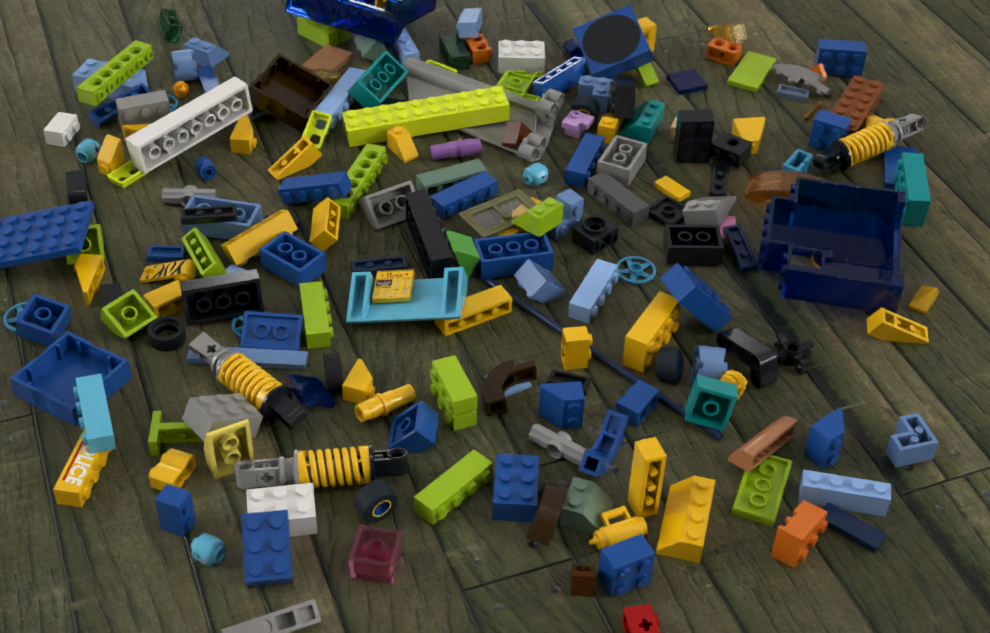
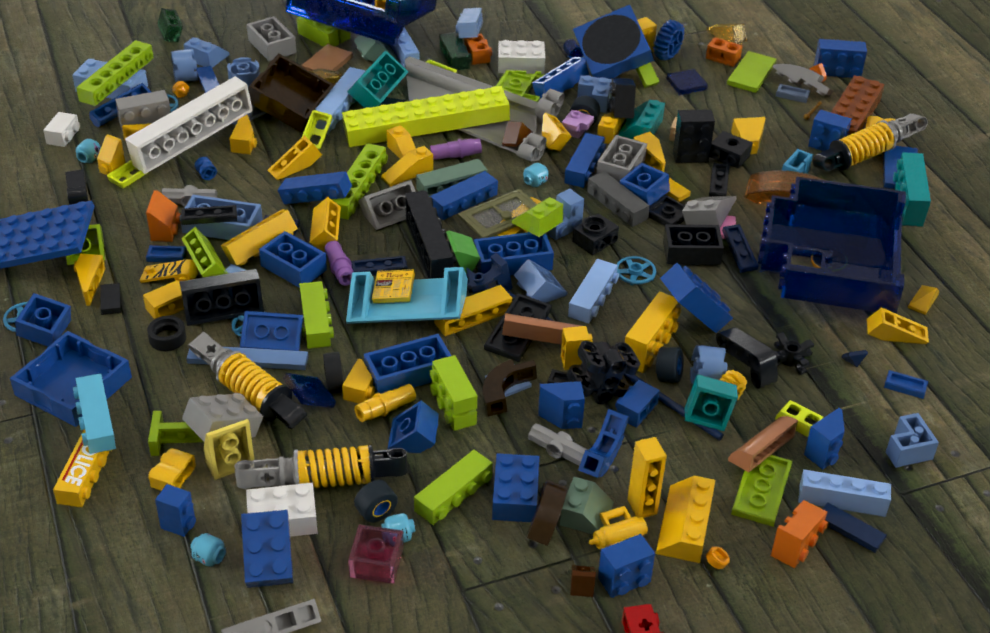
(127, 314): lime slope -> none
(162, 218): none -> orange slope
(244, 70): none -> medium blue brick
(271, 37): none -> light grey brick
(339, 262): none -> medium lavender piece
(400, 522): none -> medium azure head
(405, 363): none -> blue brick
(413, 163): none -> yellow slope
(496, 276): none -> dark blue tile
(510, 346): none -> black tile
(534, 328): none -> nougat brick
(554, 132): none -> yellow slope
(604, 369): none -> black piece
(647, 183): none -> blue brick
(654, 151): none -> yellow slope
(669, 40): none -> blue gear
(717, 557): none -> light orange tile
(802, 426): none -> neon yellow piece
(855, 358): none -> dark blue slope
(906, 384): none -> blue tile

